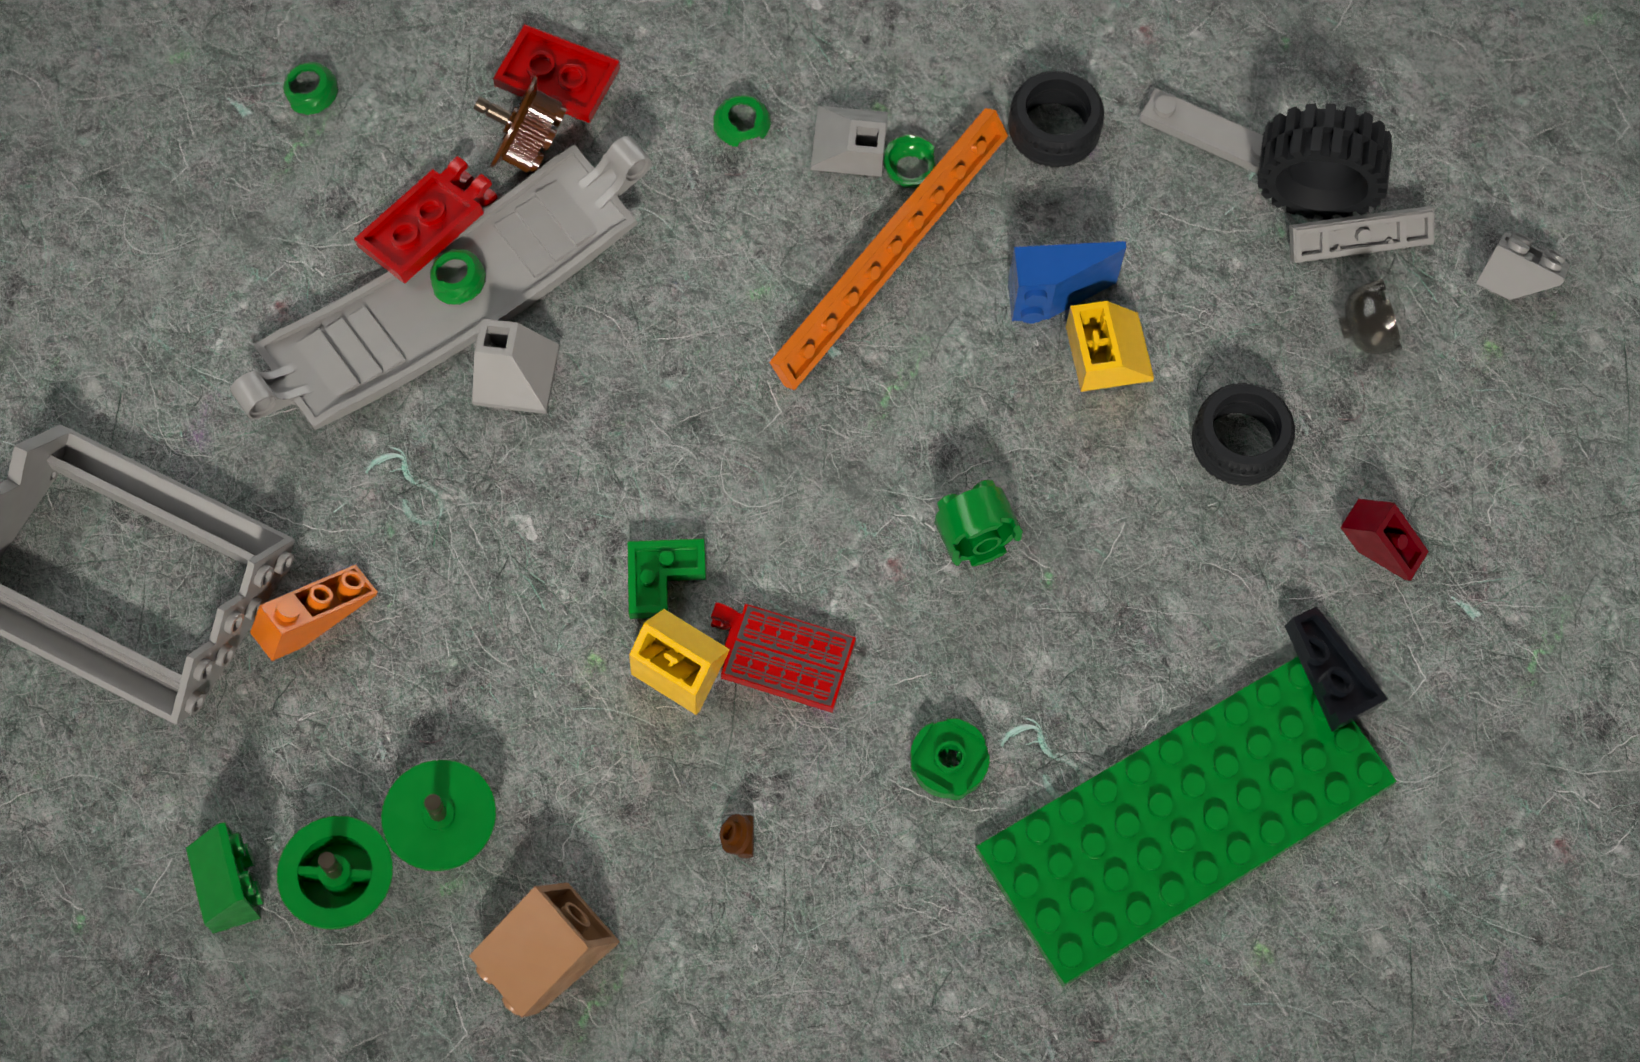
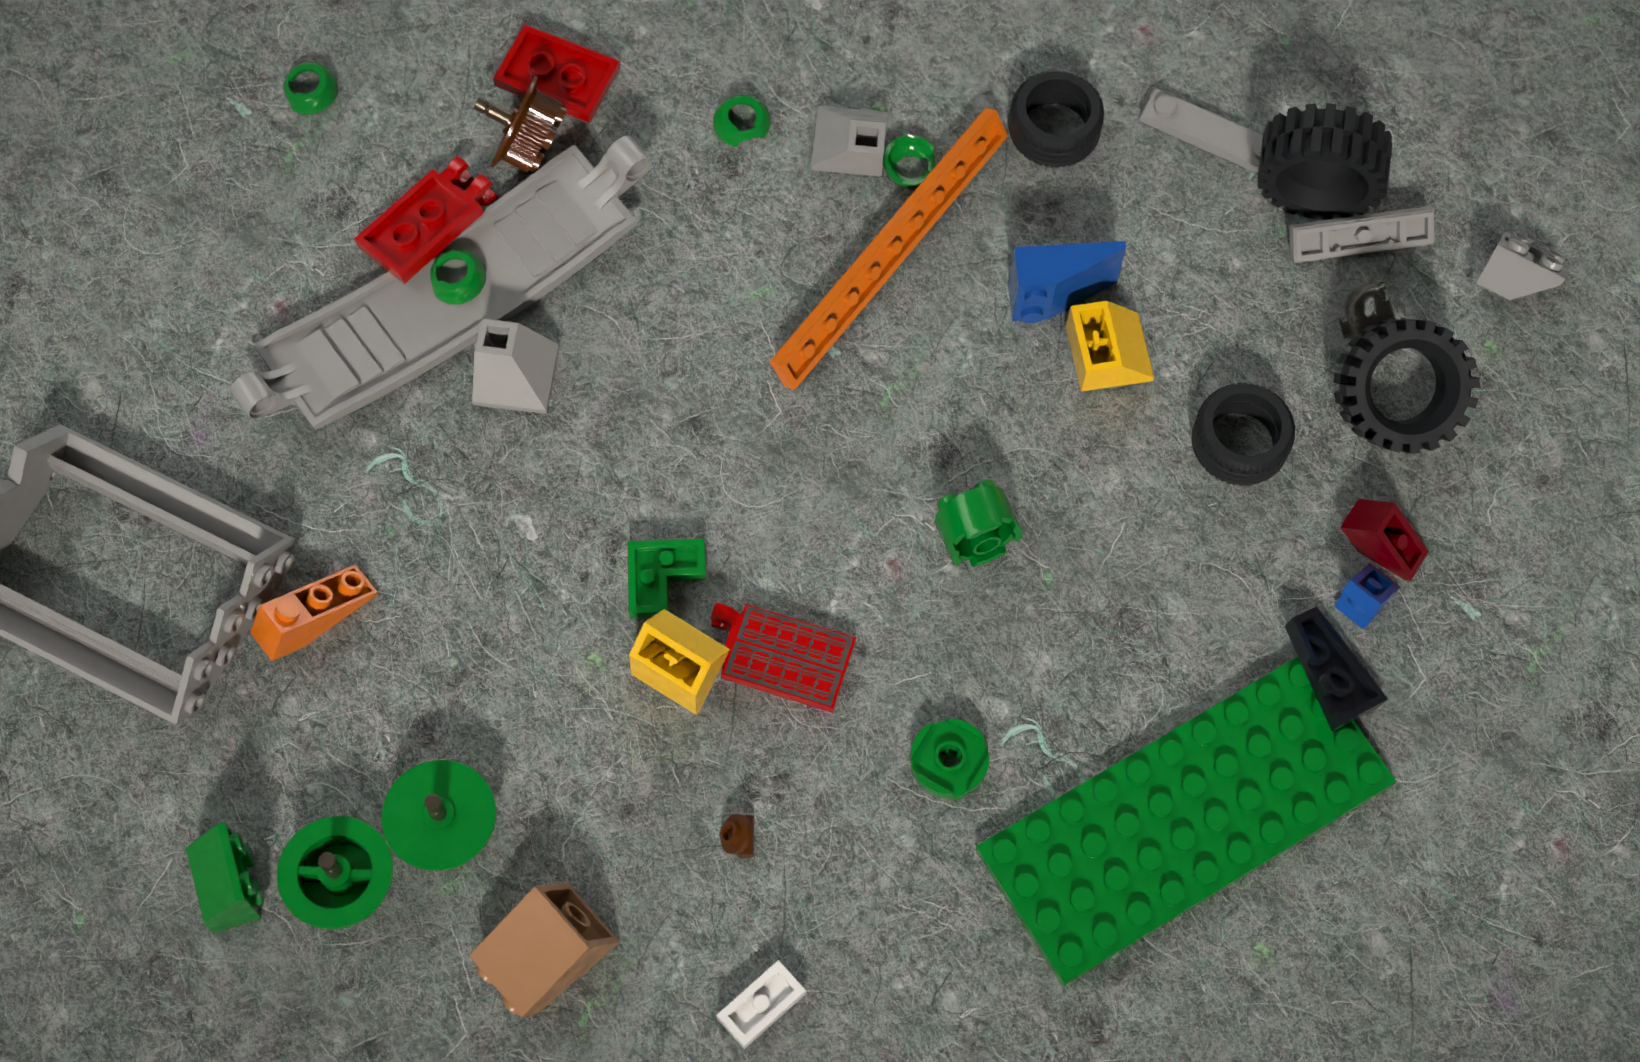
(761, 1004): none -> white plate
(1366, 595): none -> blue slope
(1450, 394): none -> black tyre

